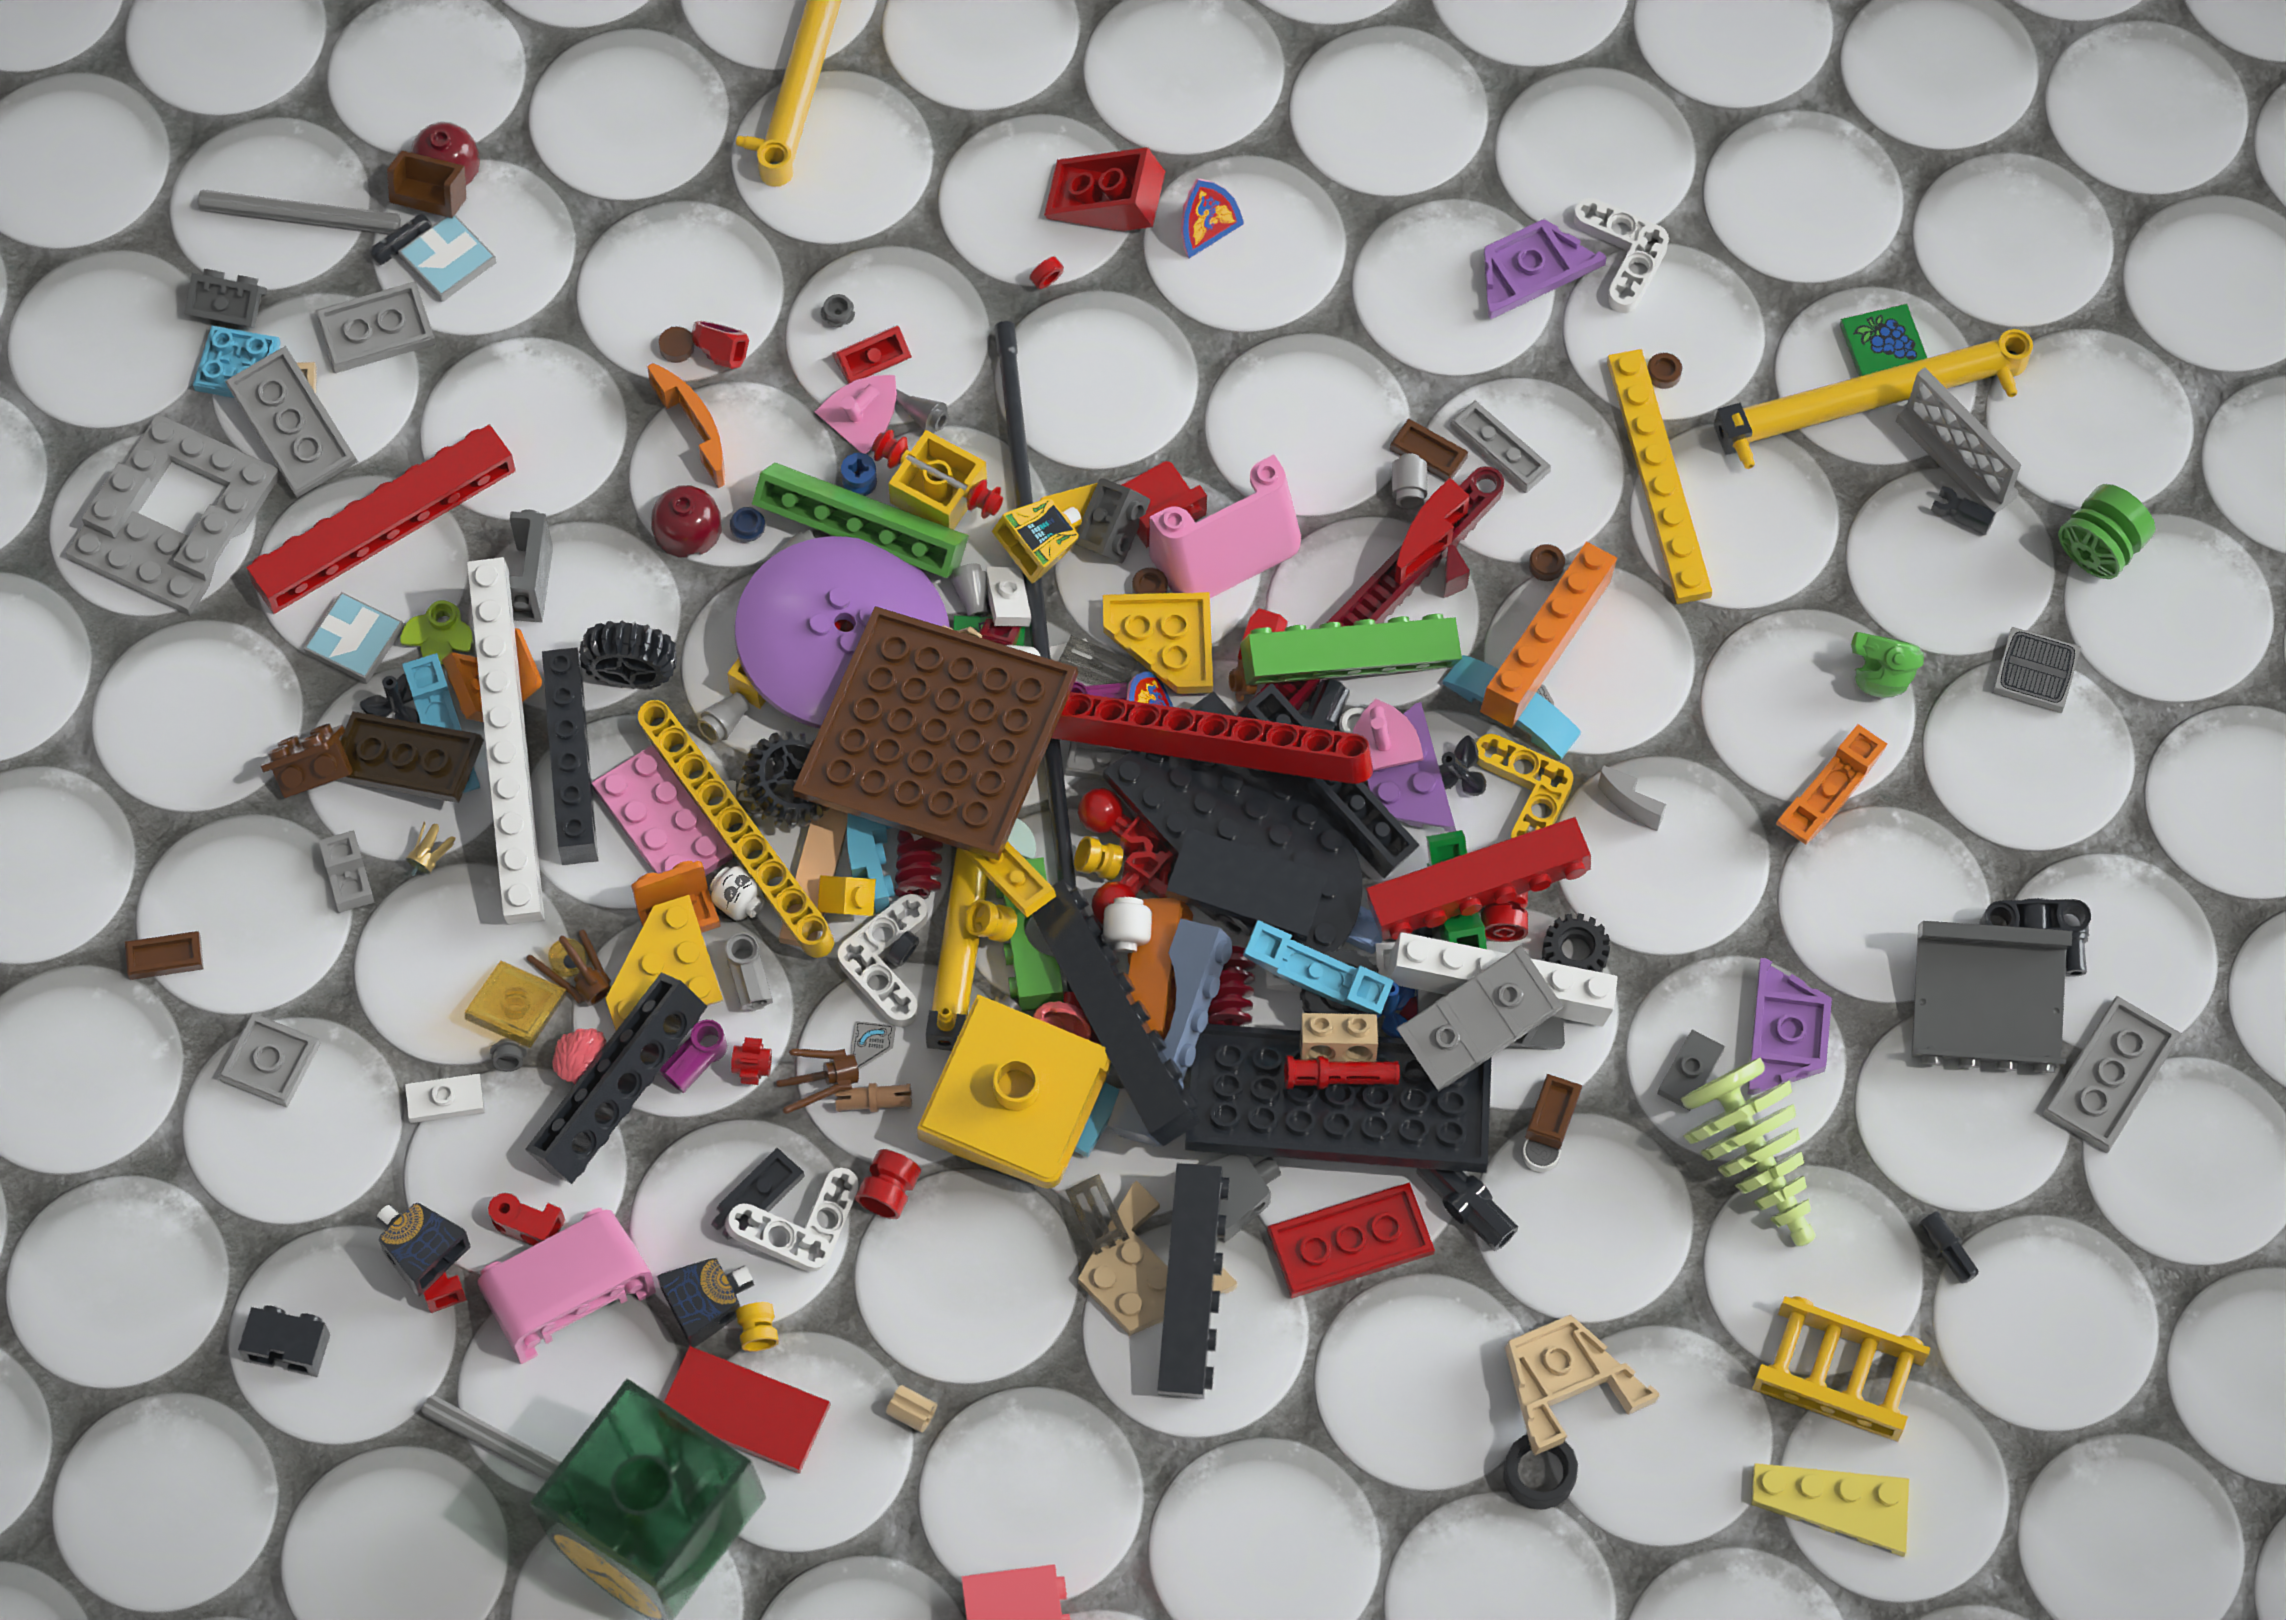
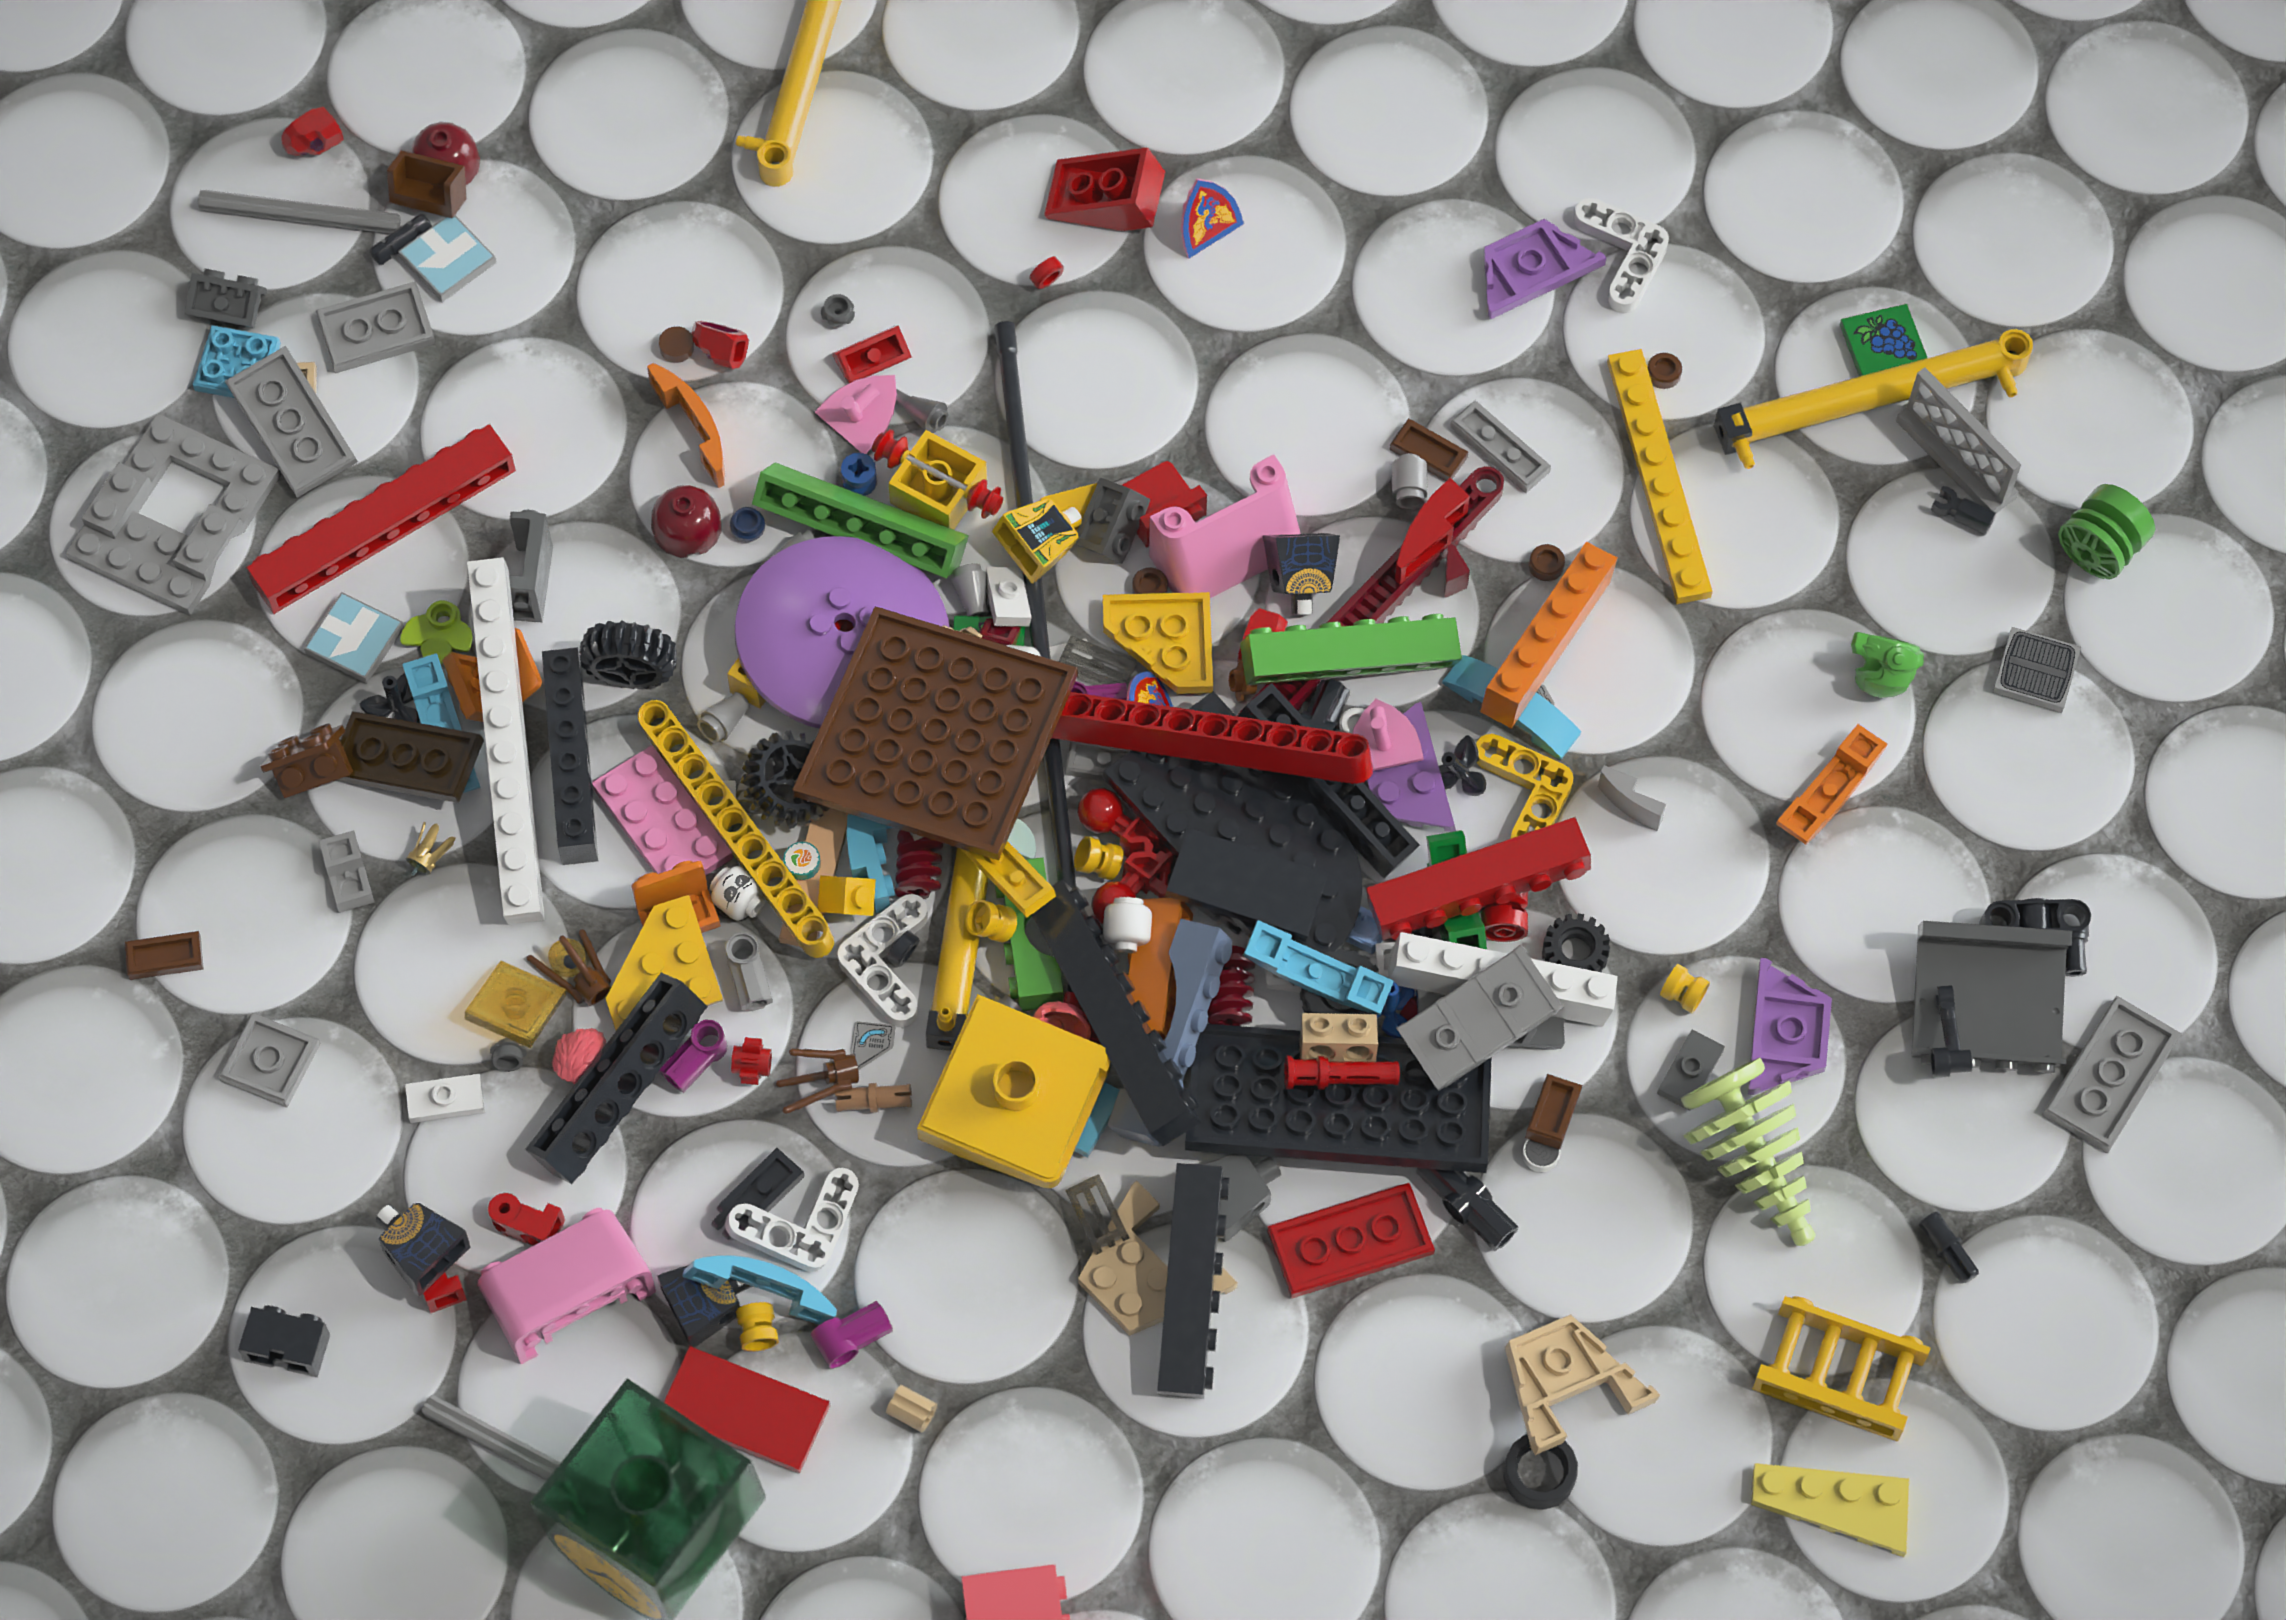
(312, 133): none -> red rock
(802, 860): none -> tile
(806, 1300): none -> medium azure slope
(842, 1339): none -> magenta piece
(886, 1188): red wheel -> none
(1301, 566): none -> black torso
(1676, 985): none -> yellow wheel
(1951, 1057): none -> black brick

